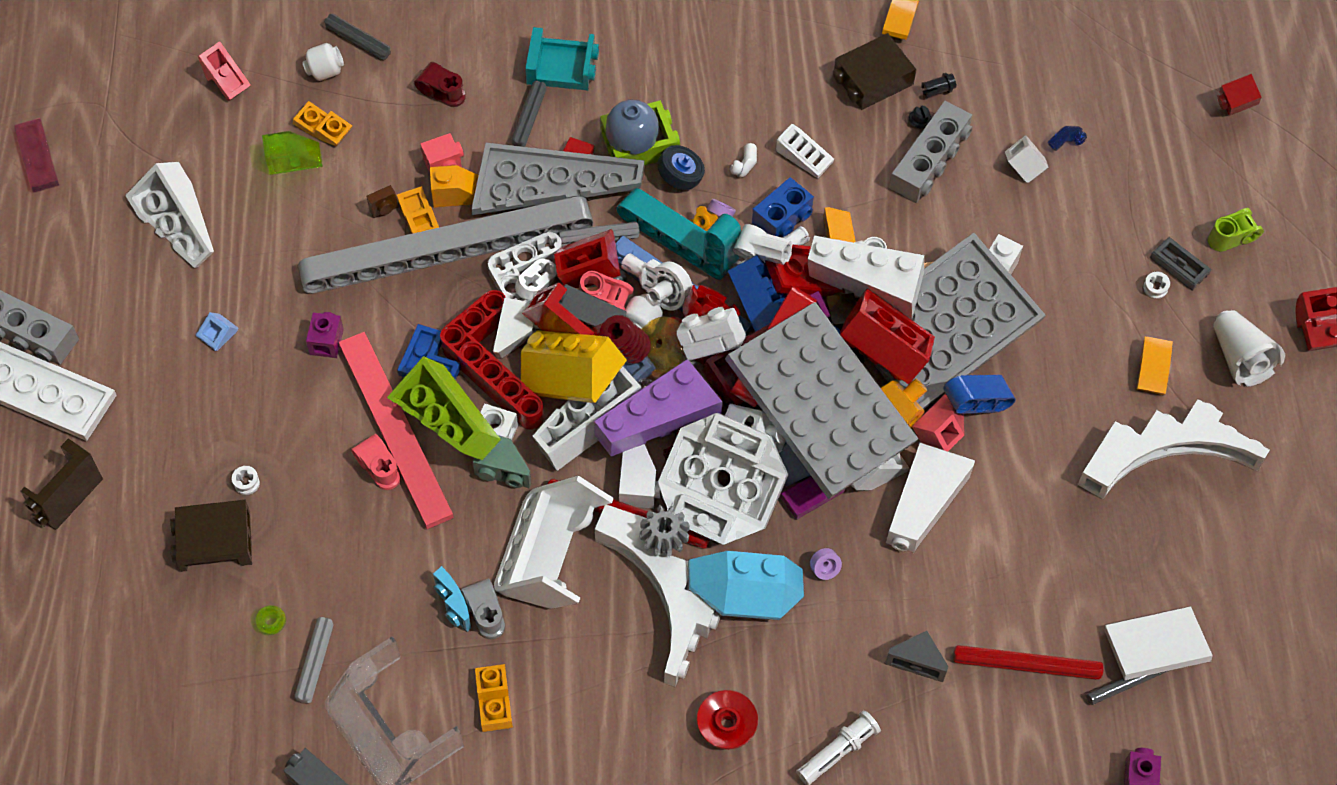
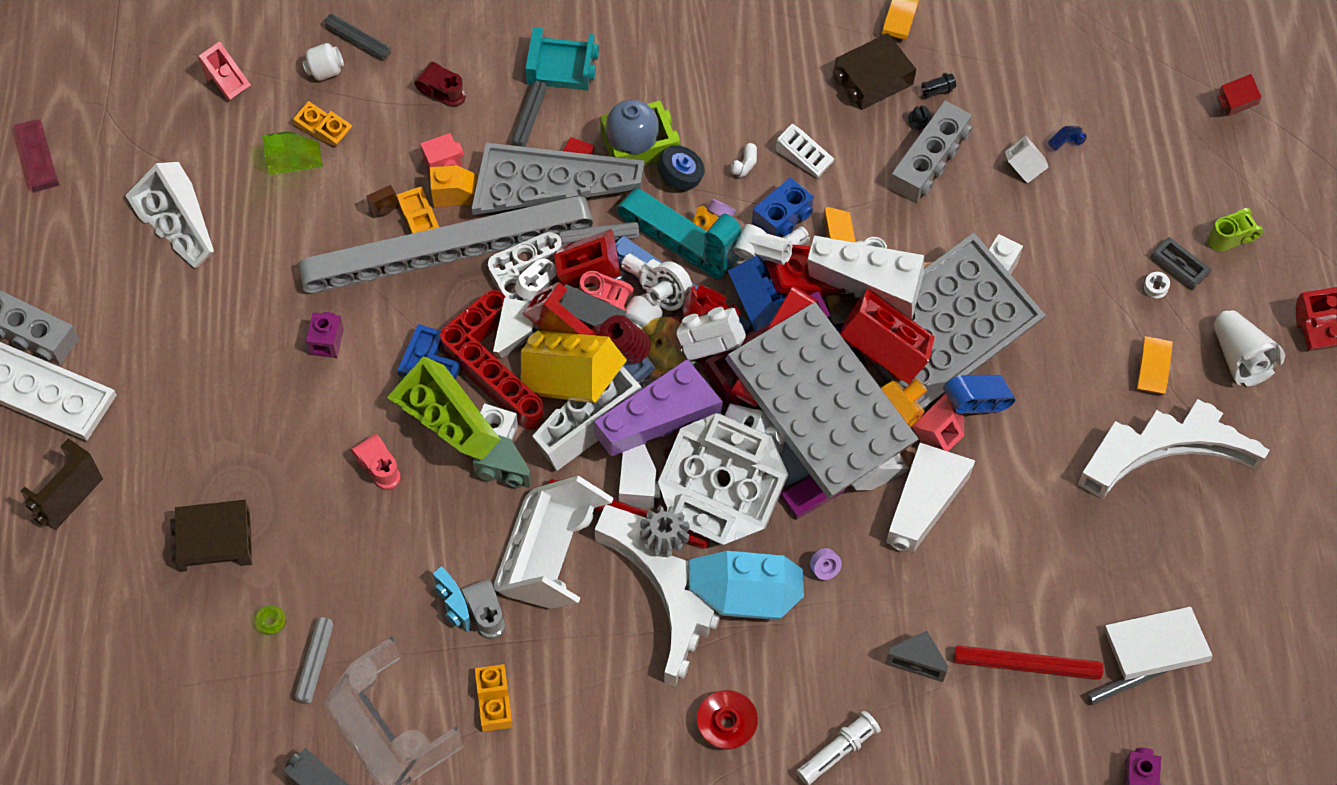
(216, 330): light blue slope -> none
(242, 472): white bush -> none
(396, 431): coral tile -> none

